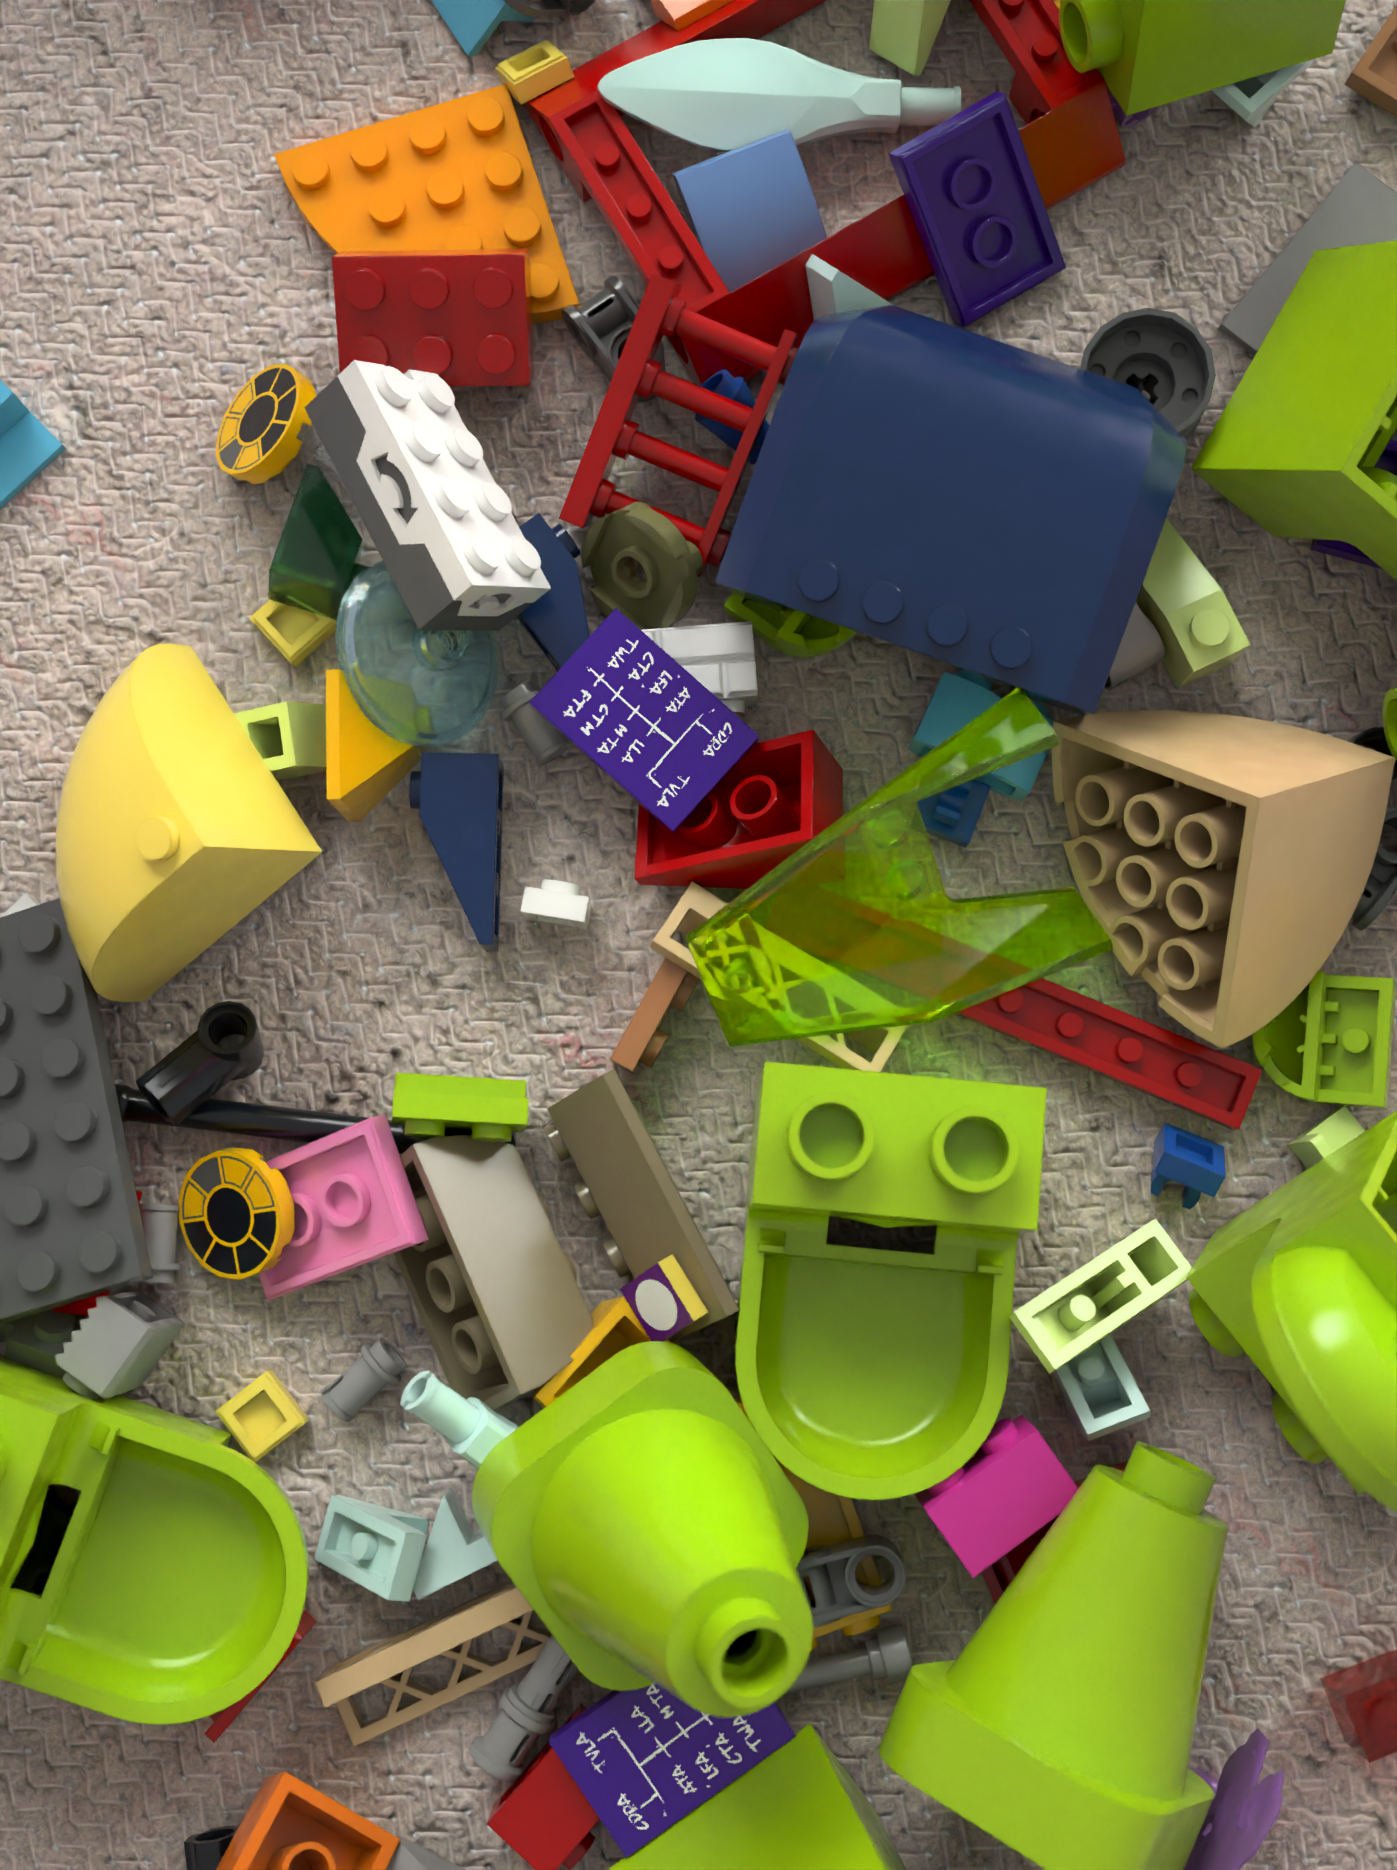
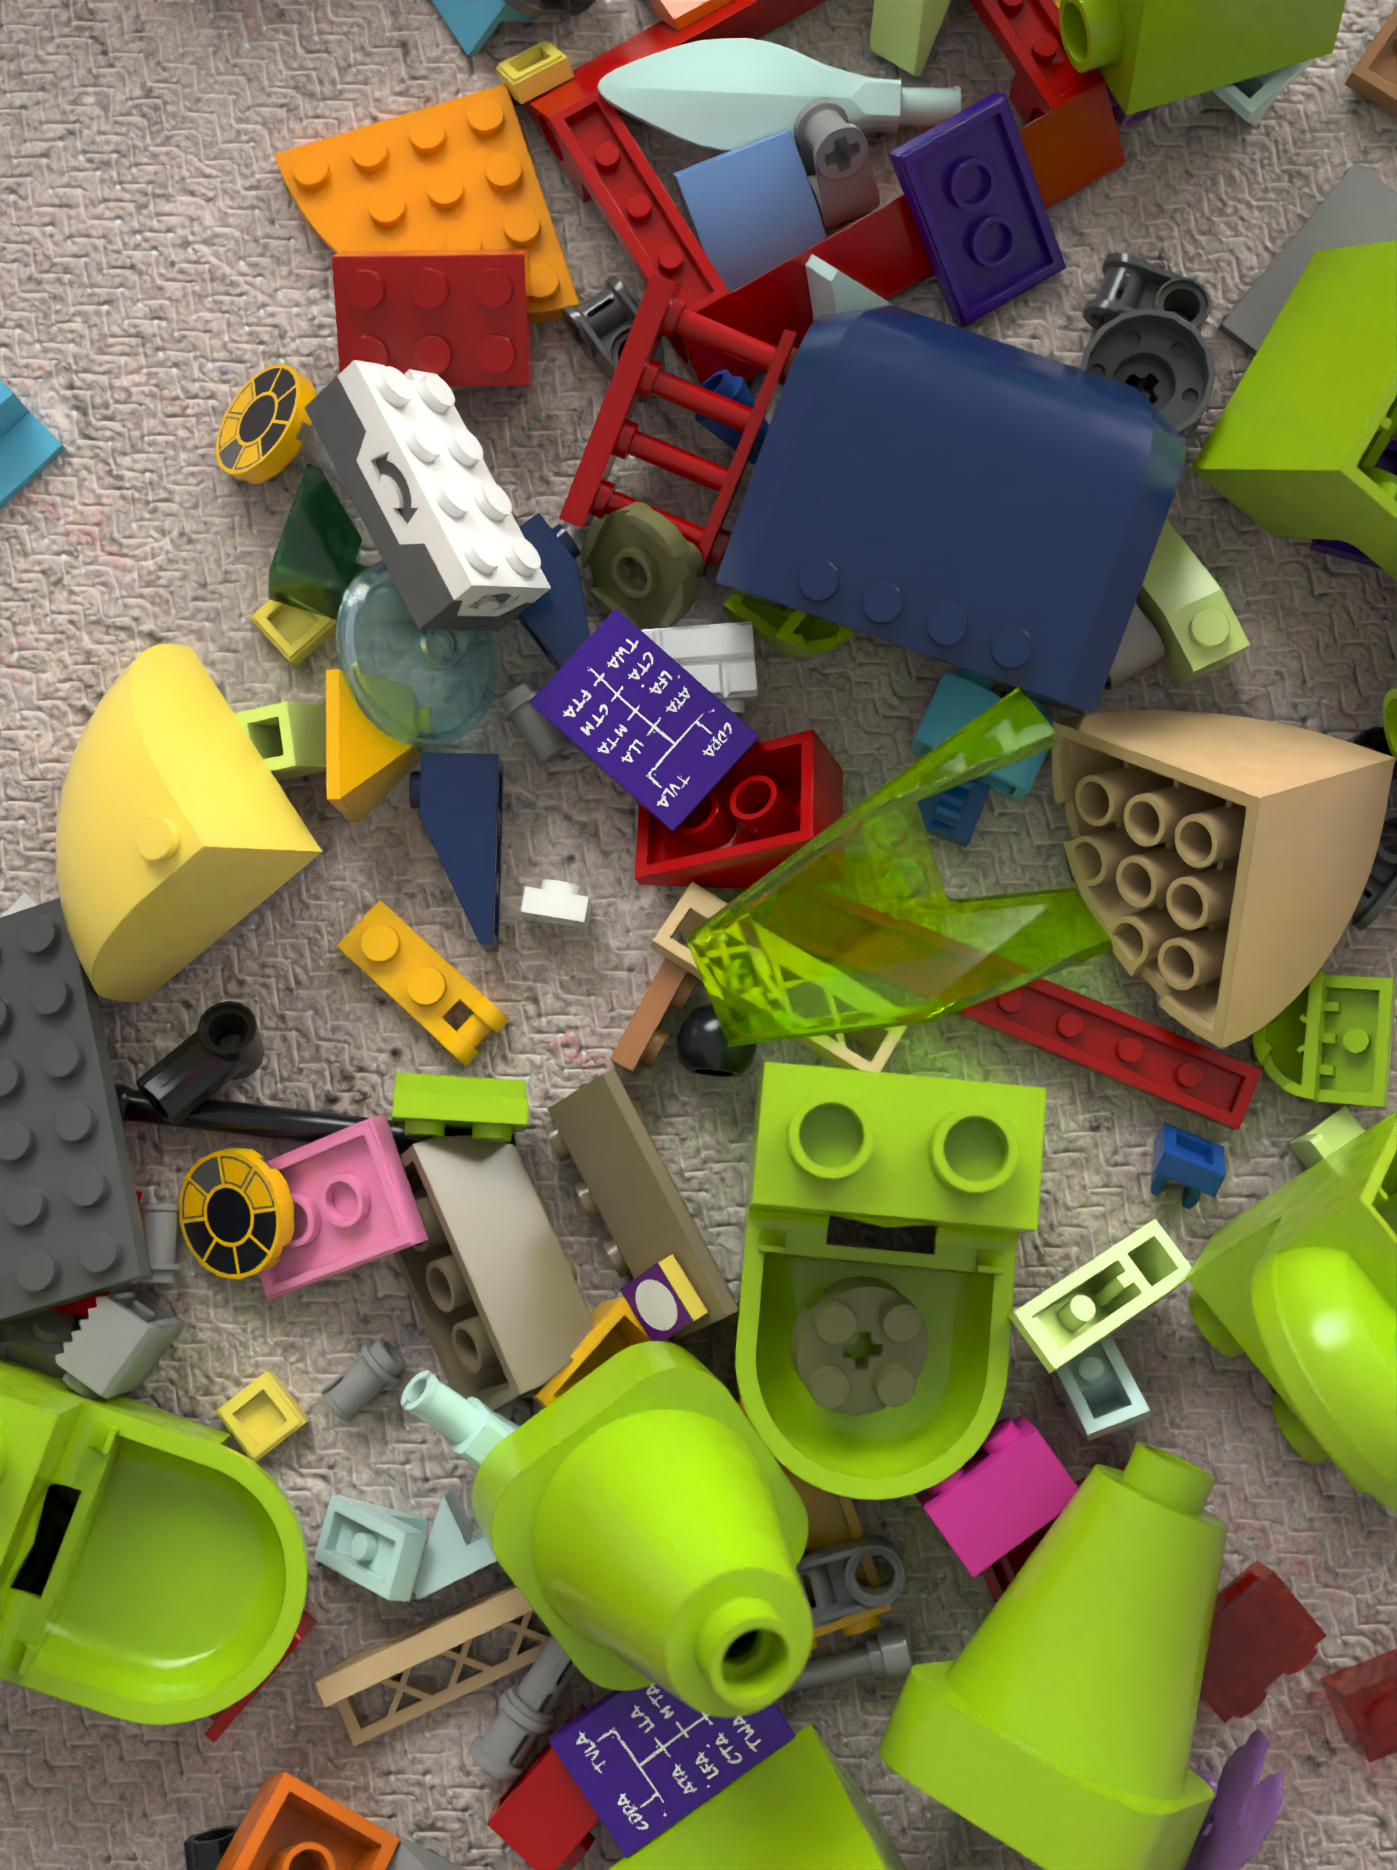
(421, 980): none -> yellow plate
(705, 1048): none -> black piece
(835, 162): none -> light grey piece
(880, 1377): none -> olive plate
(1144, 289): none -> dark grey piece
(1253, 1640): none -> clear red brick

